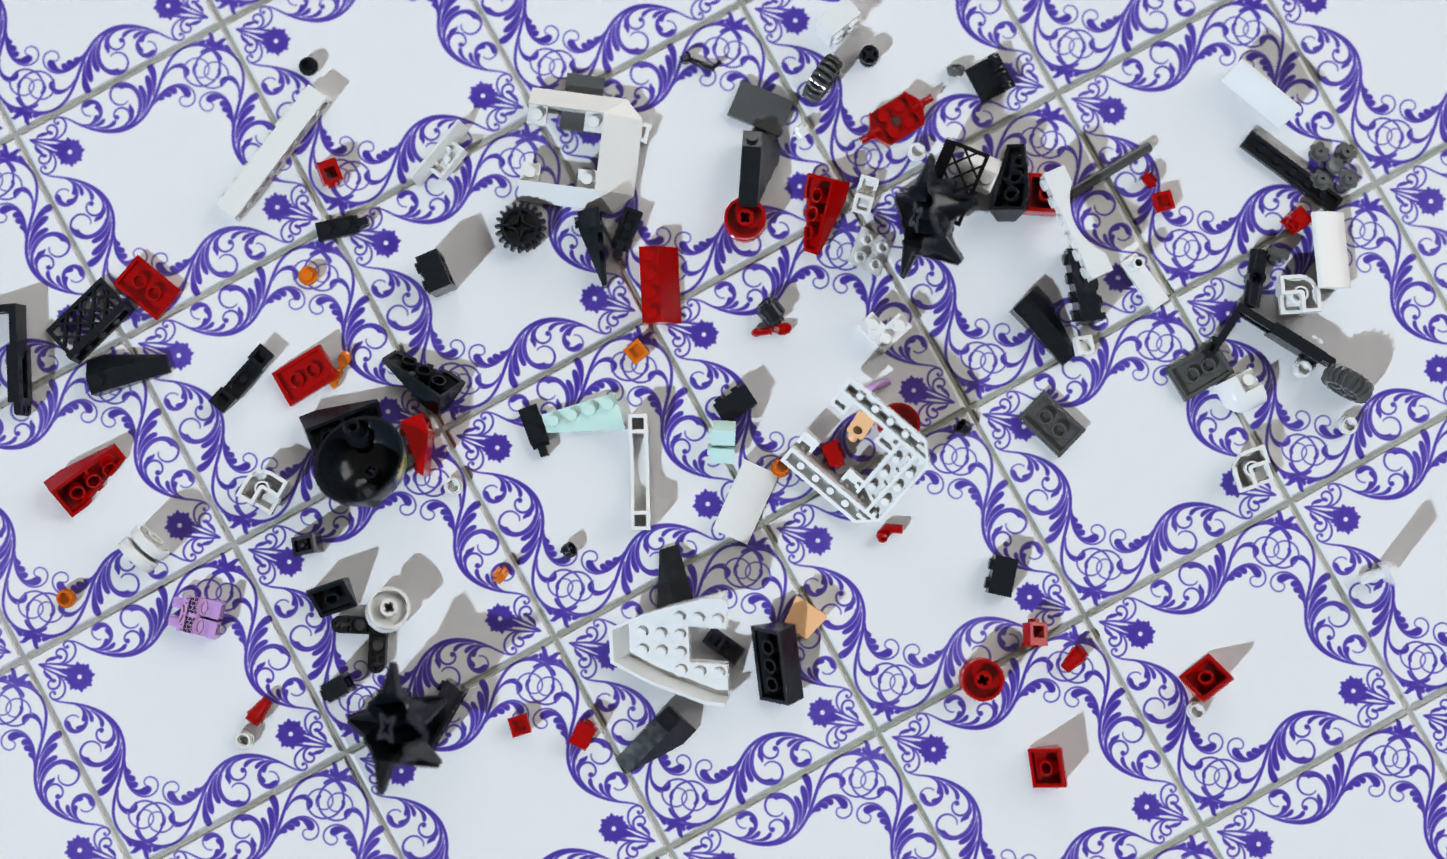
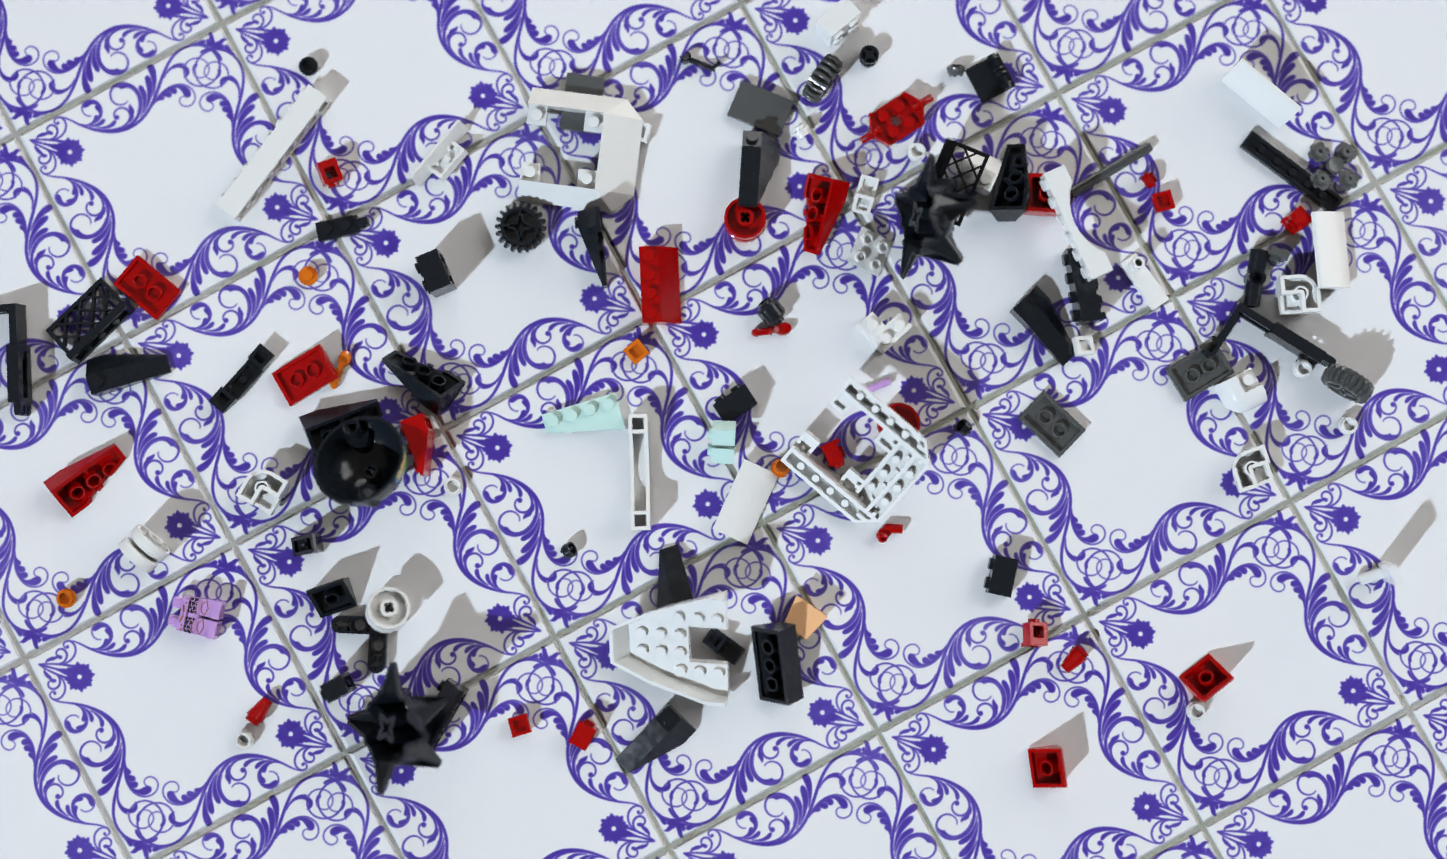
(499, 574): orange plate -> none
(535, 429): black hinge -> none
(626, 231): black hinge -> none
(859, 426): light nougat torso -> none
(991, 684): red wheel -> none

